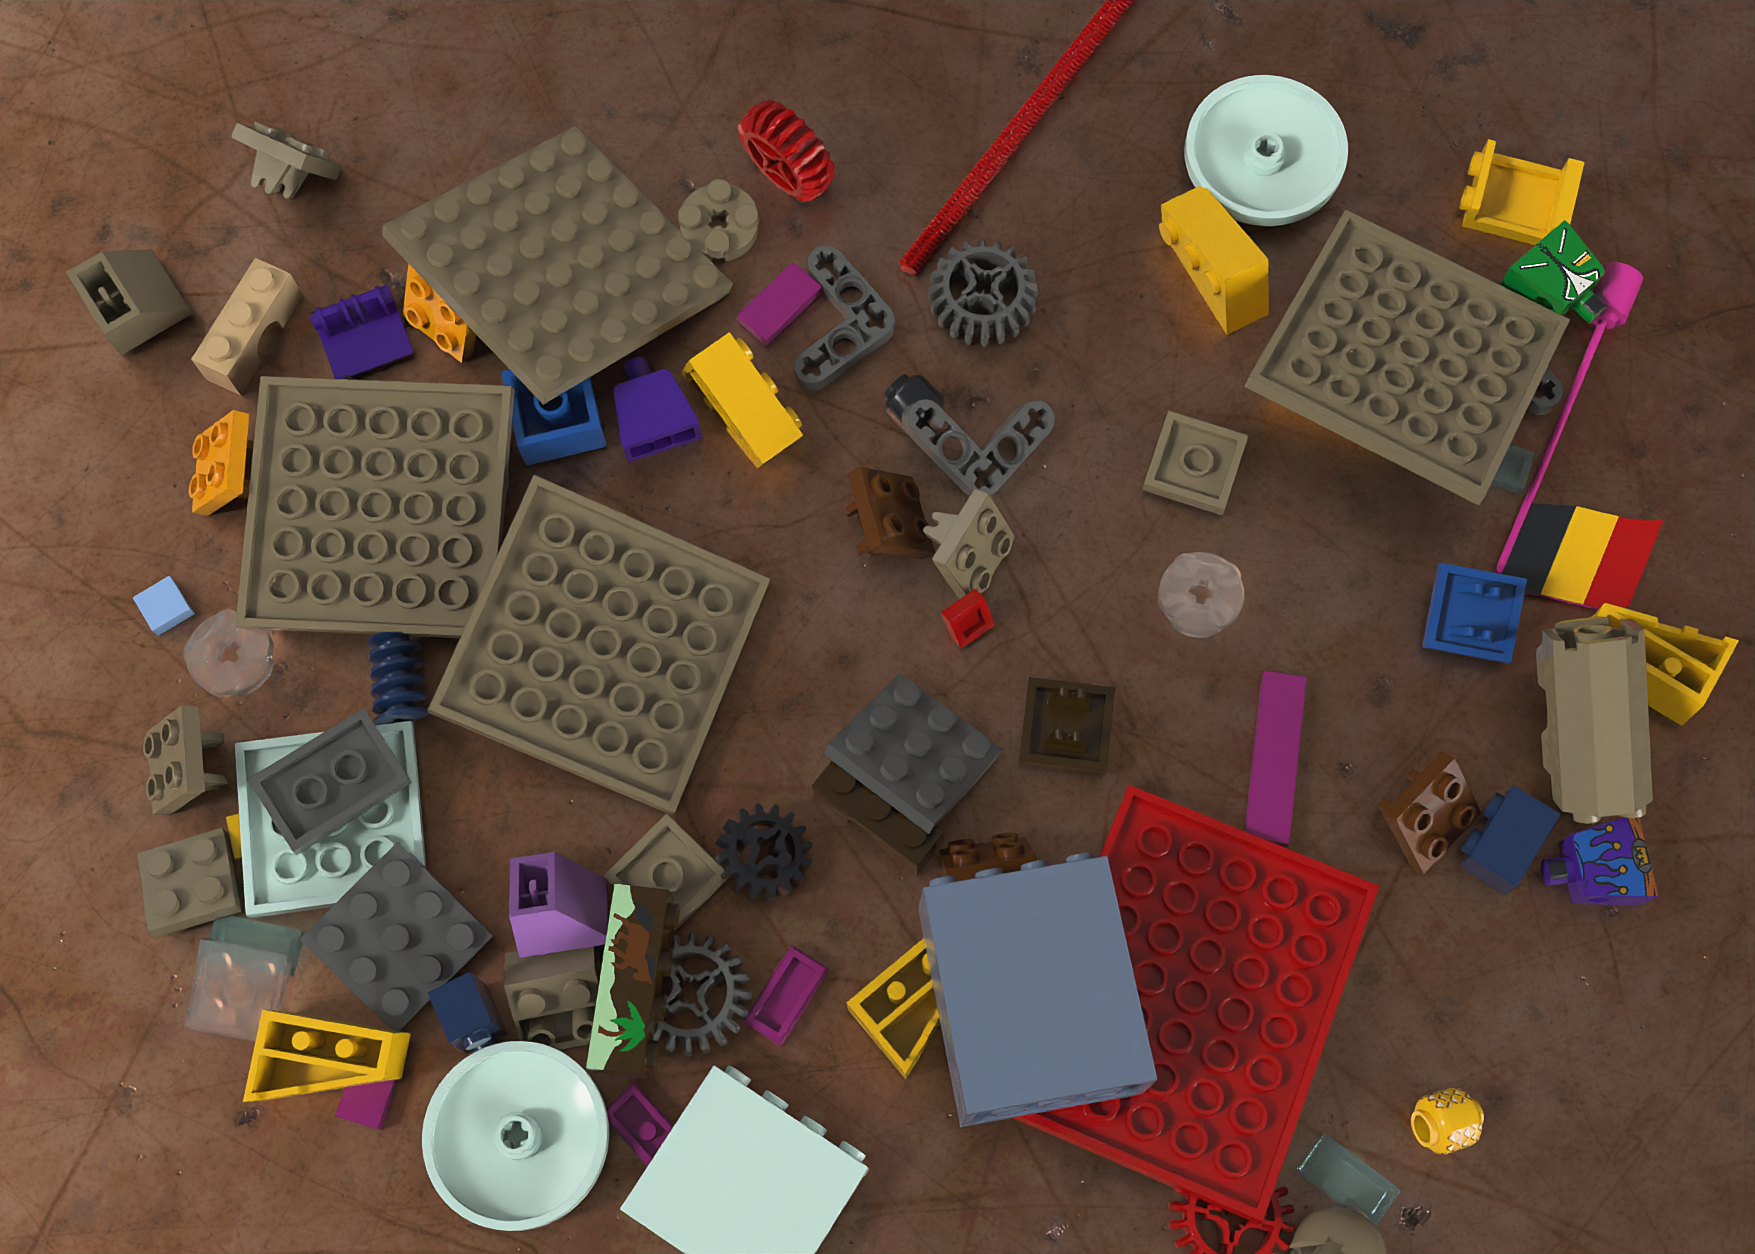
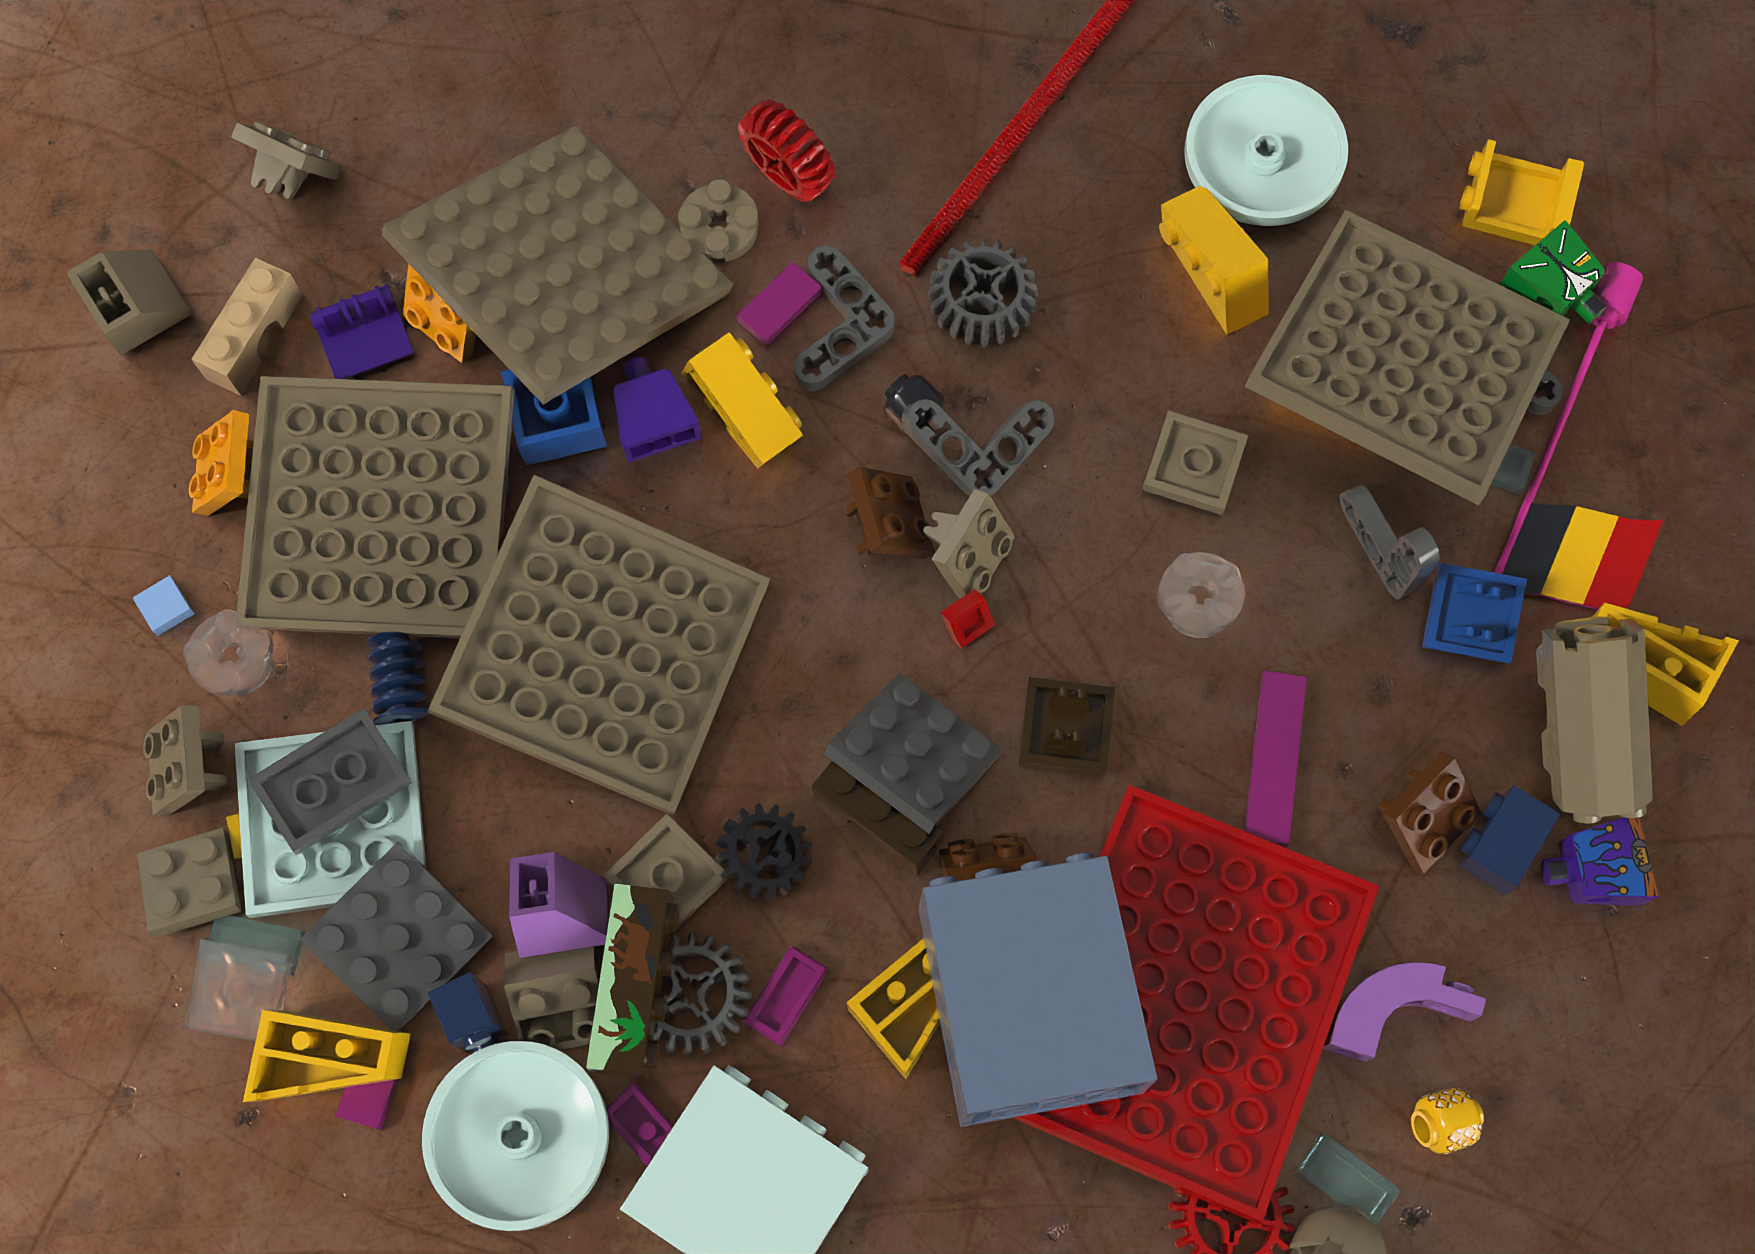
(1367, 1006): none -> medium lavender arch
(1401, 562): none -> dark grey beam

